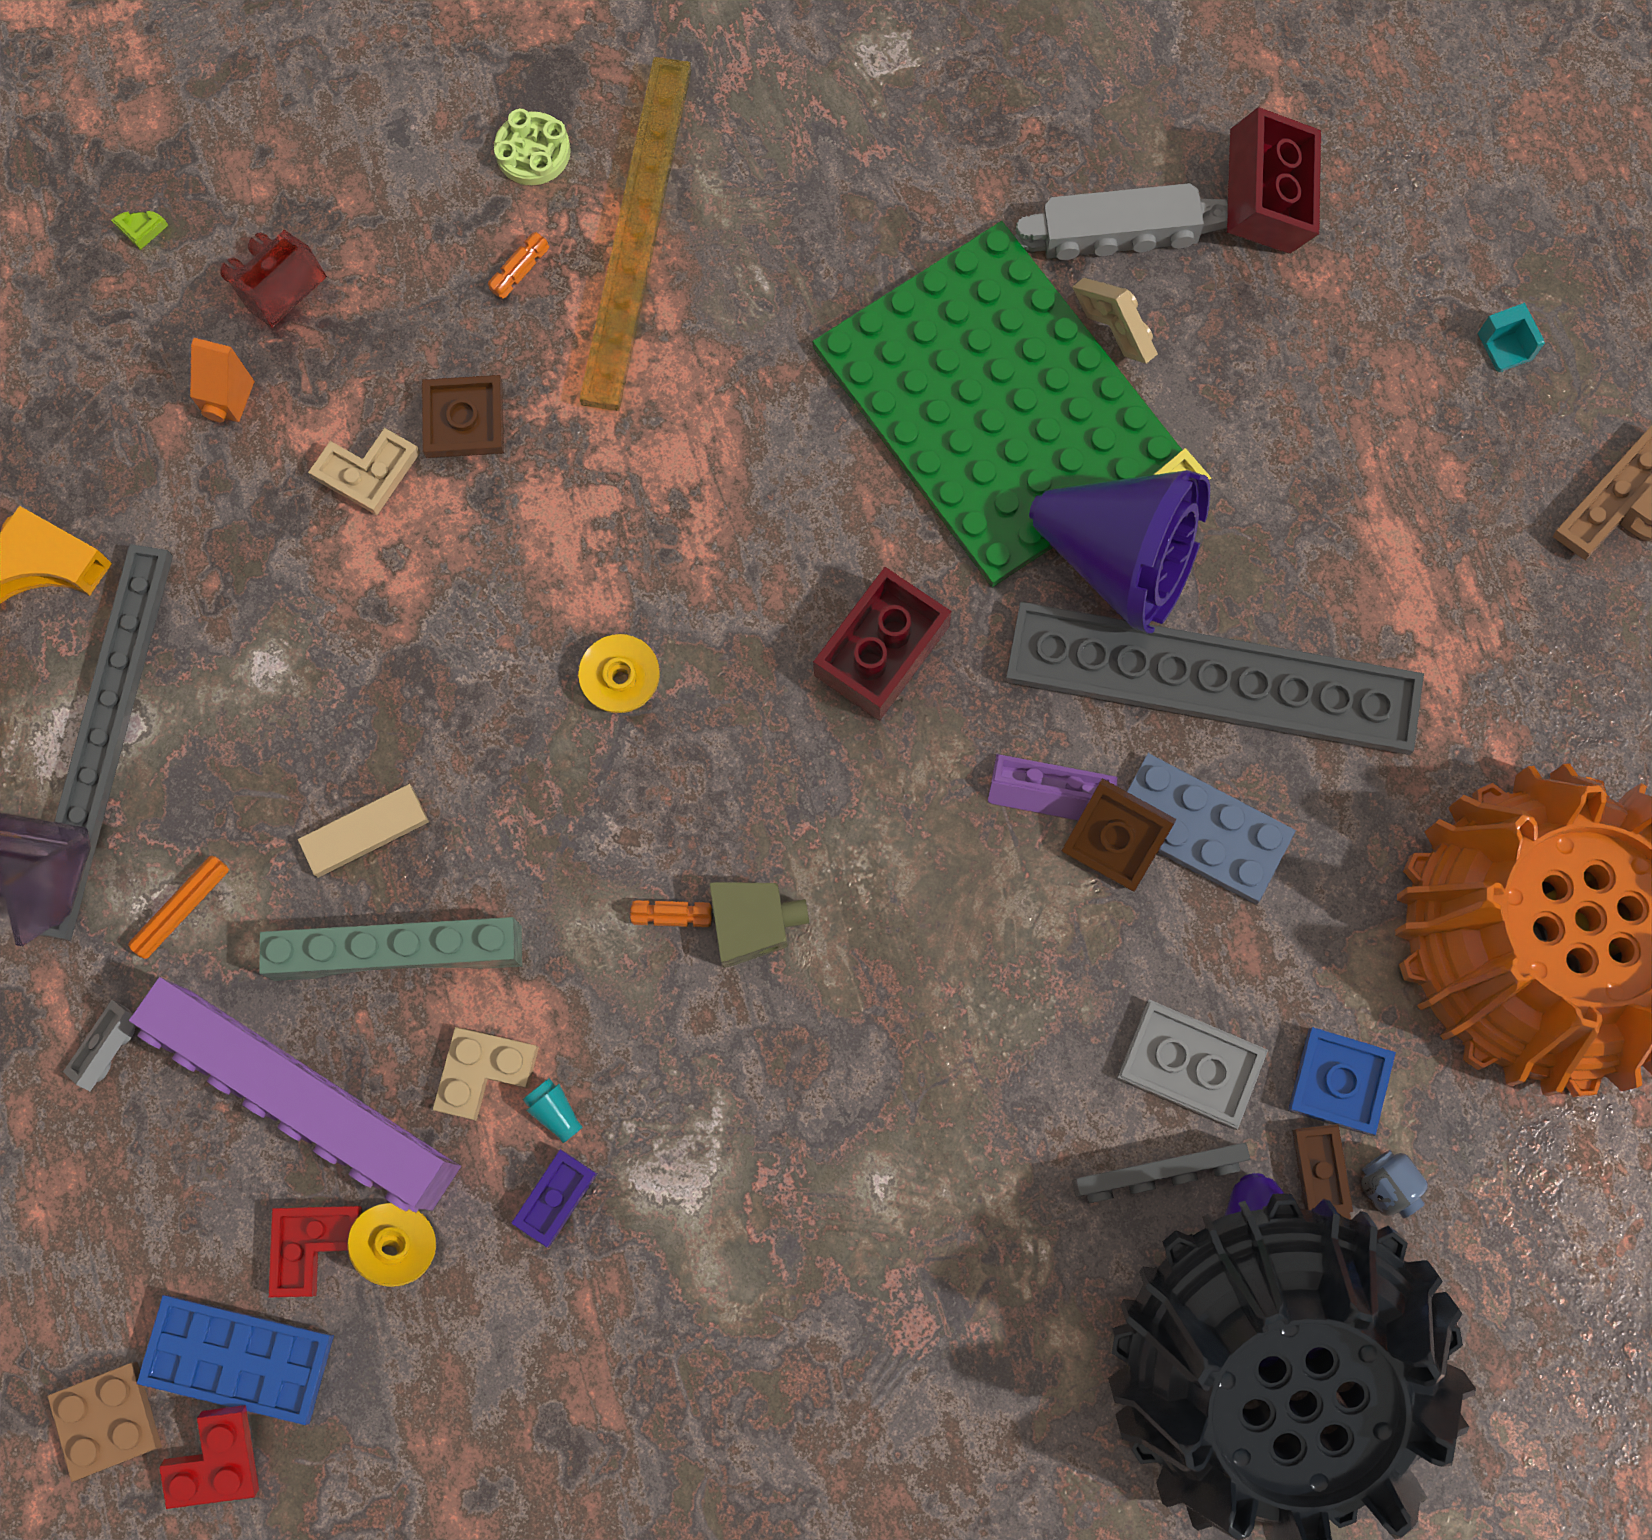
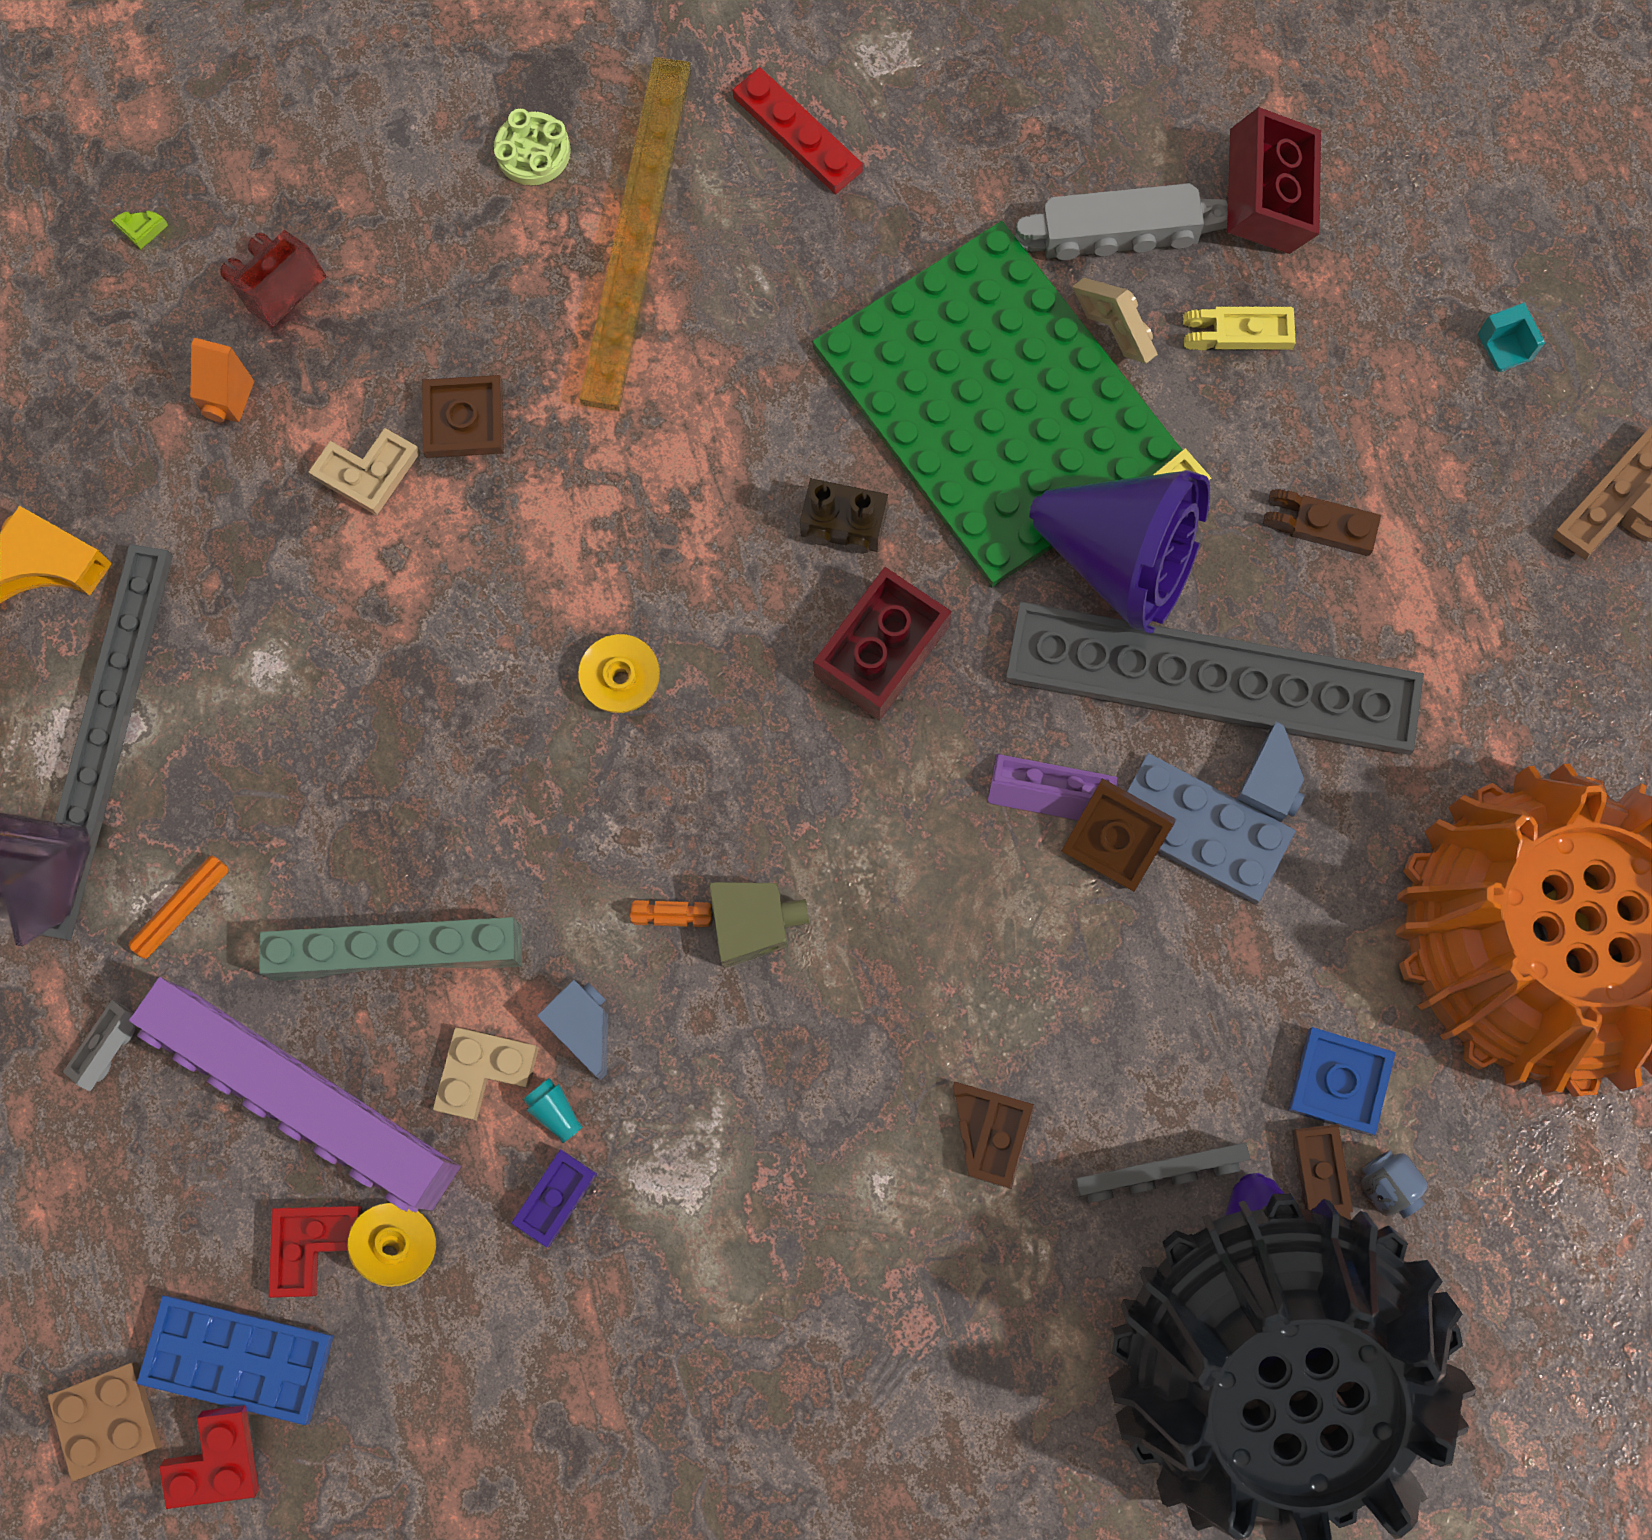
(363, 830): tan tile -> none
(518, 265): orange axle -> none
(580, 1025): none -> sand blue slope
(797, 130): none -> red plate
(843, 516): none -> dark brown brick
(992, 1133): none -> reddish brown wing
(1192, 1064): light grey tile -> none
(1241, 328): none -> light yellow hinge
(1274, 777): none -> sand blue slope
(1324, 522): none -> reddish brown hinge

